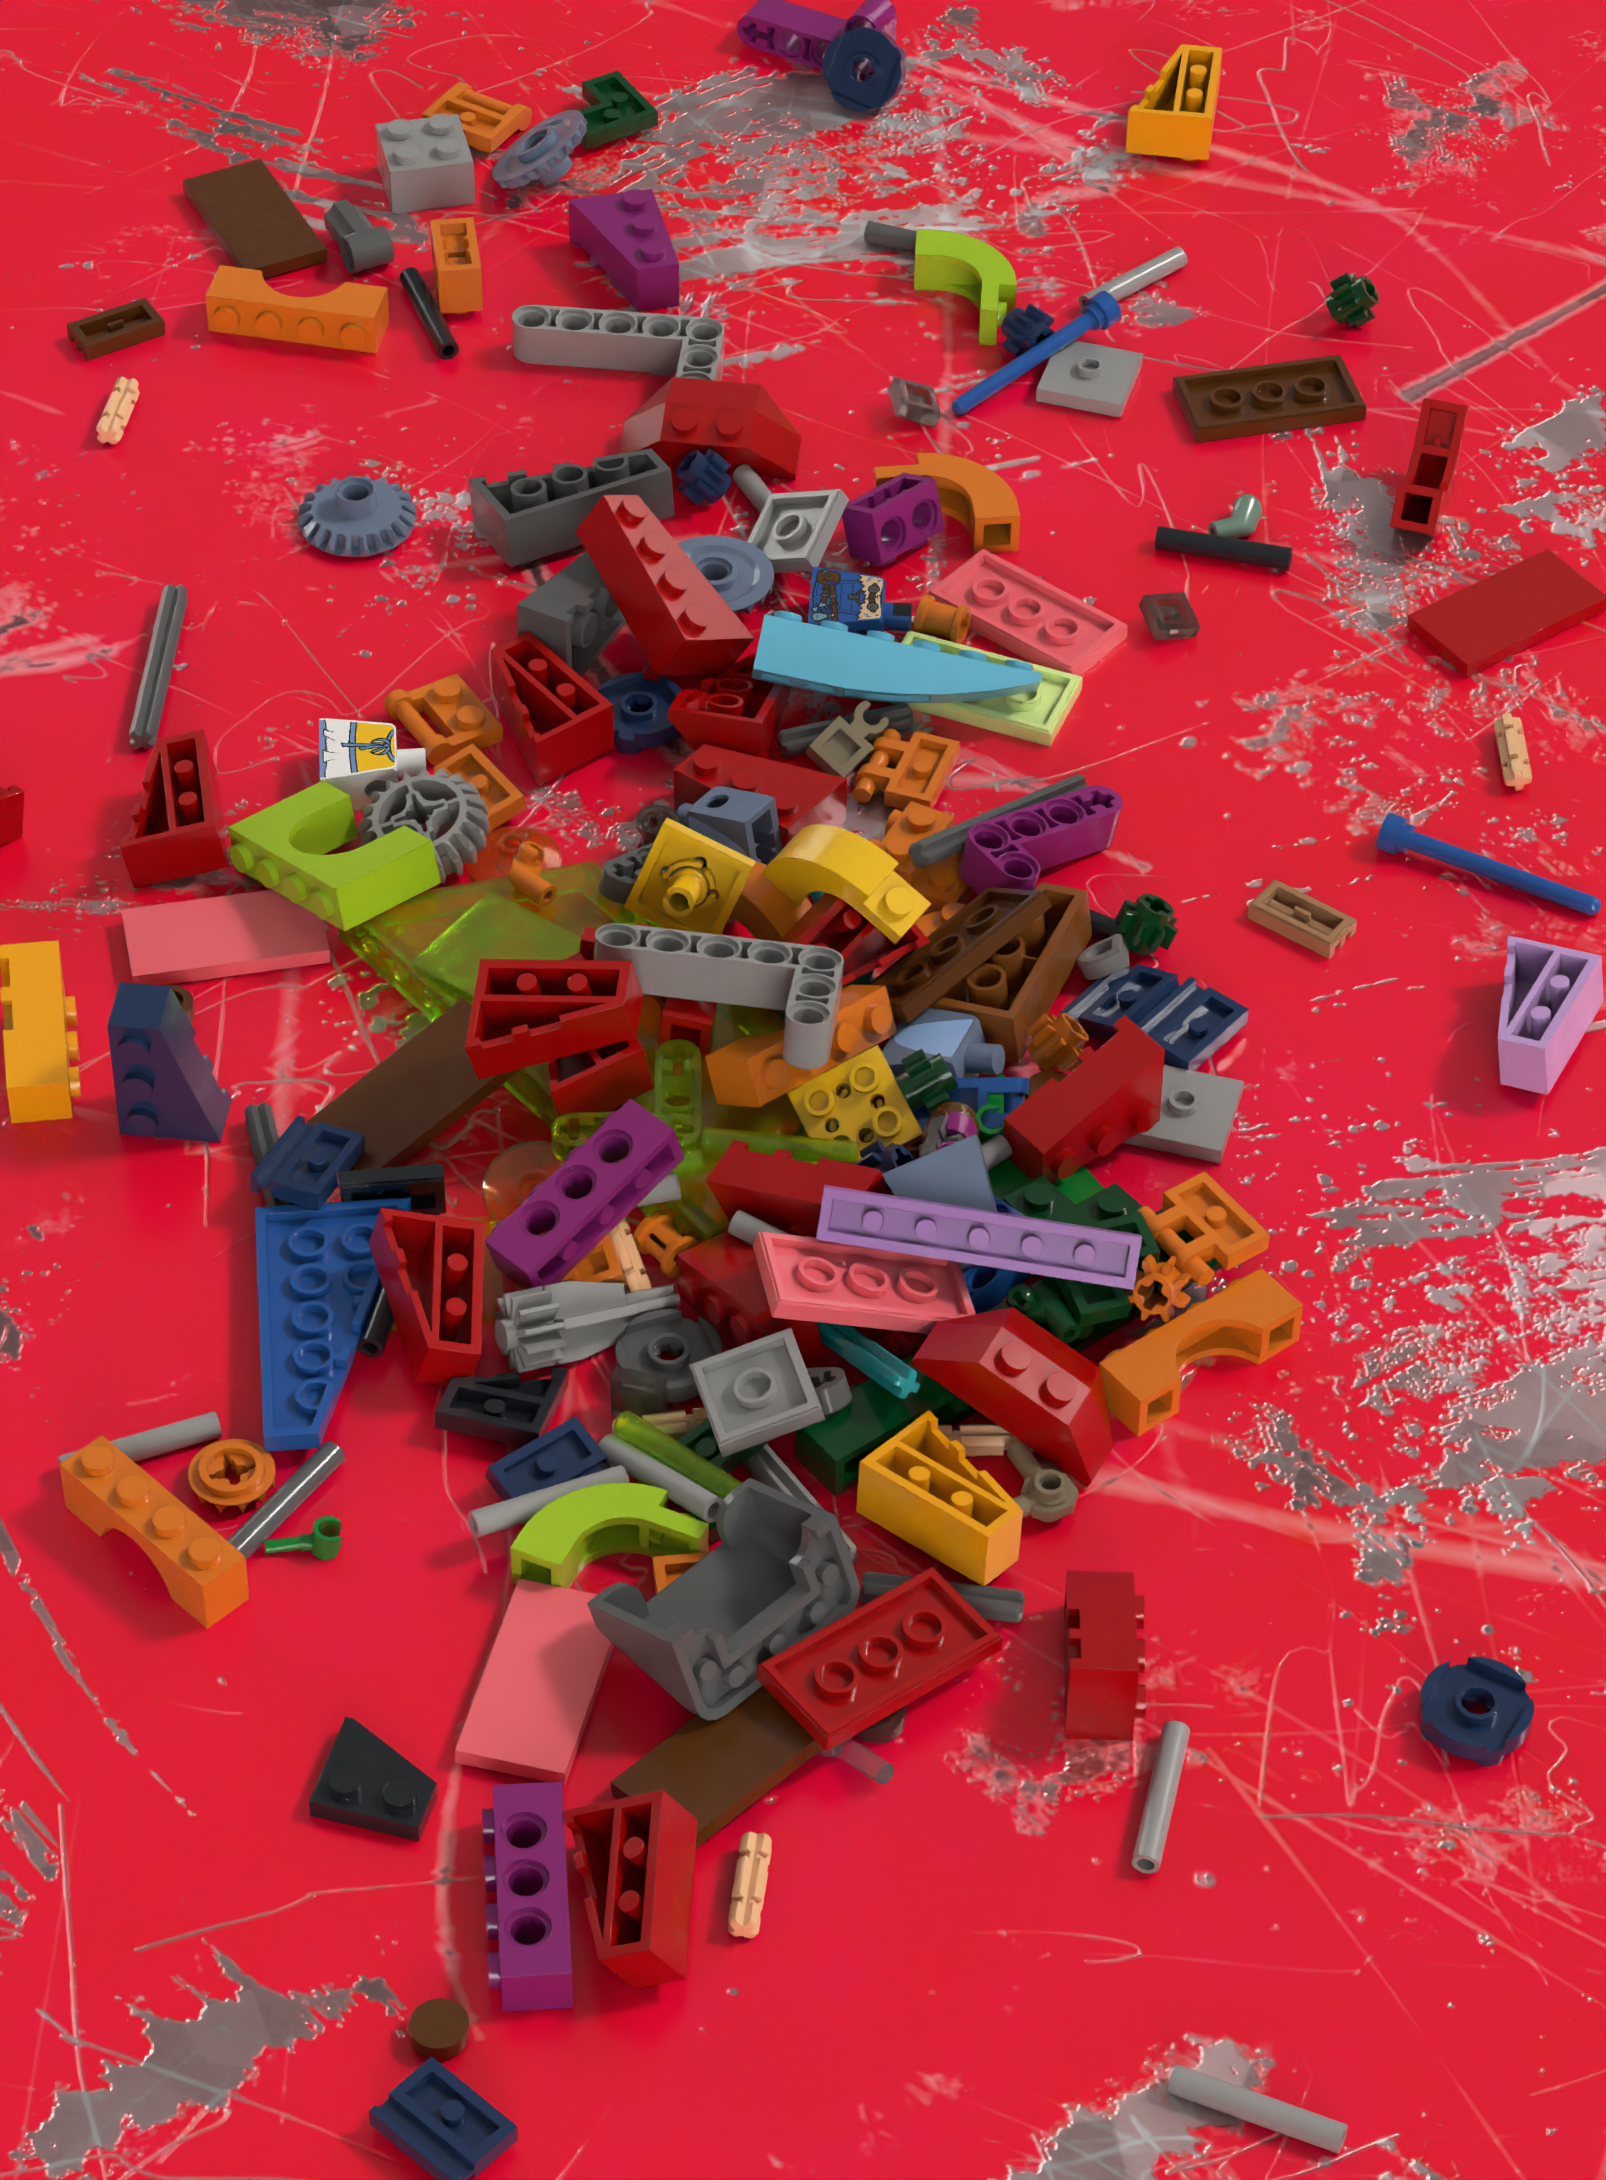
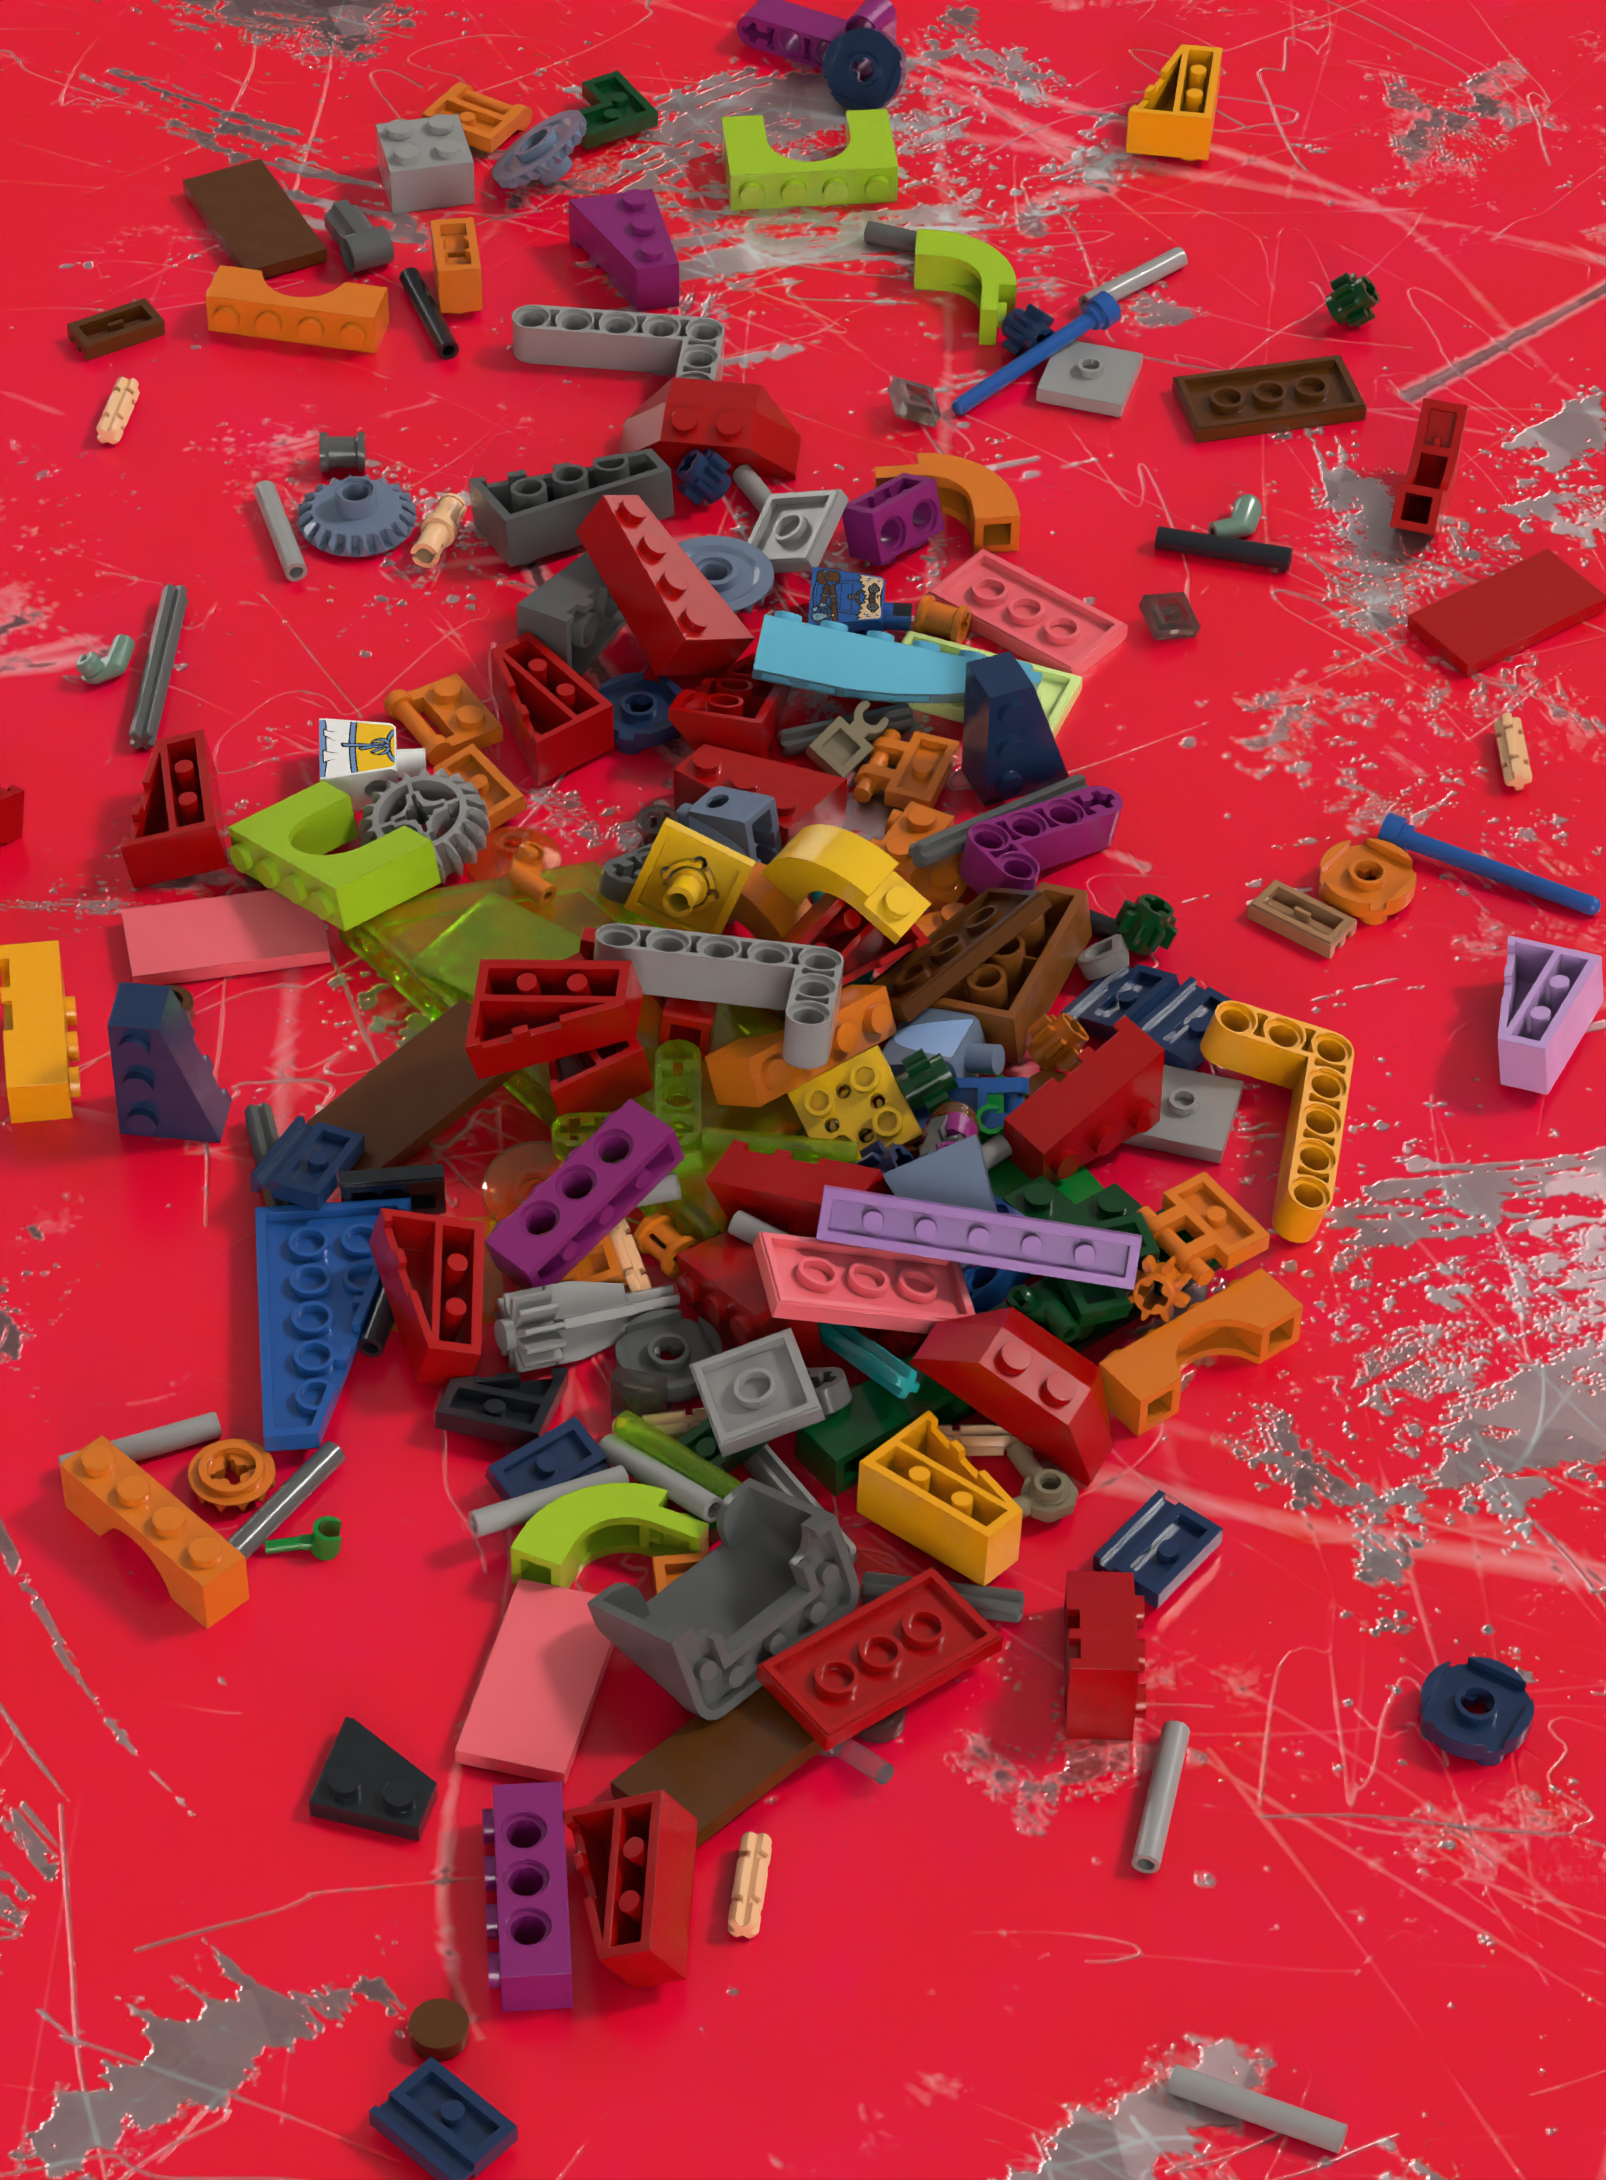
(113, 665): none -> sand green arm
(280, 530): none -> light grey piece
(342, 451): none -> dark grey bush
(438, 530): none -> light nougat pin
(765, 179): none -> lime arch
(1006, 732): none -> dark blue wedge
(1160, 1547): none -> dark blue plate
(1319, 1072): none -> light orange beam
(1369, 900): none -> orange plate

